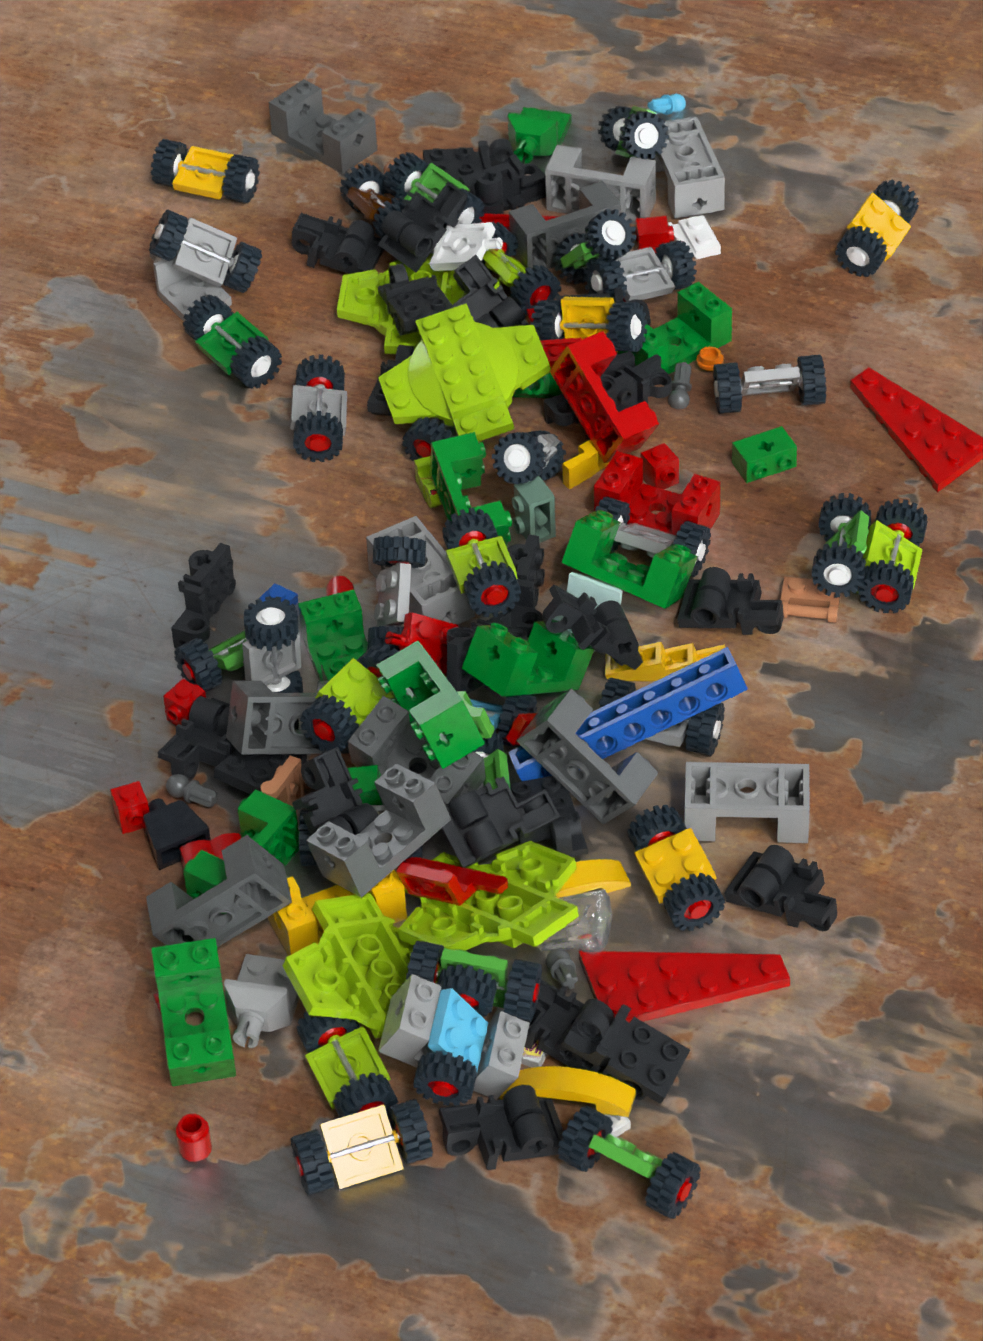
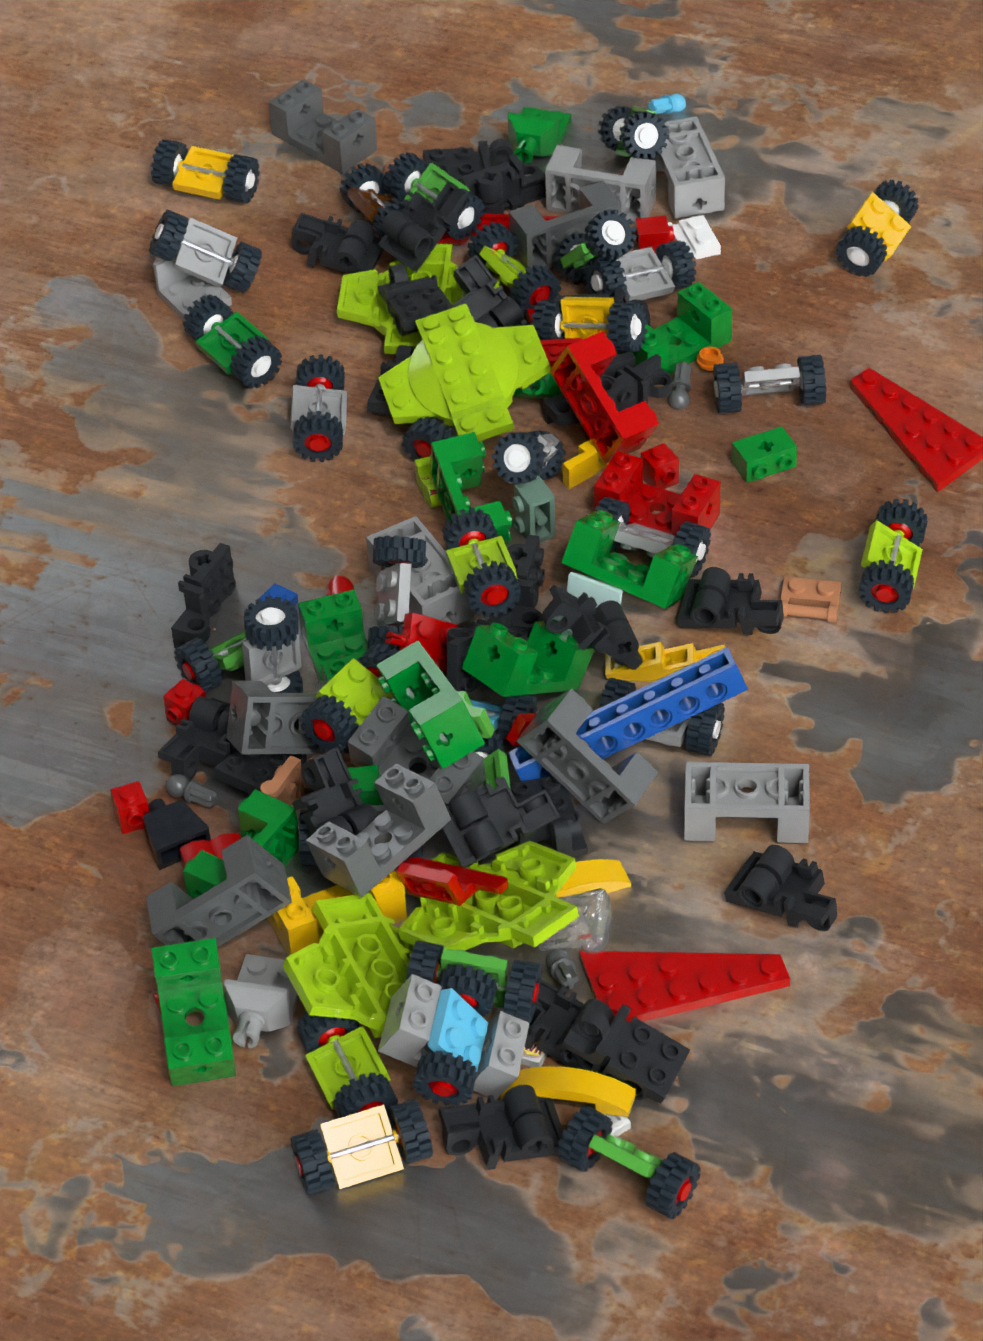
(193, 1137): red brick -> none
(463, 243): white plate -> none
(676, 867): plate -> none
(841, 562): black plate -> none

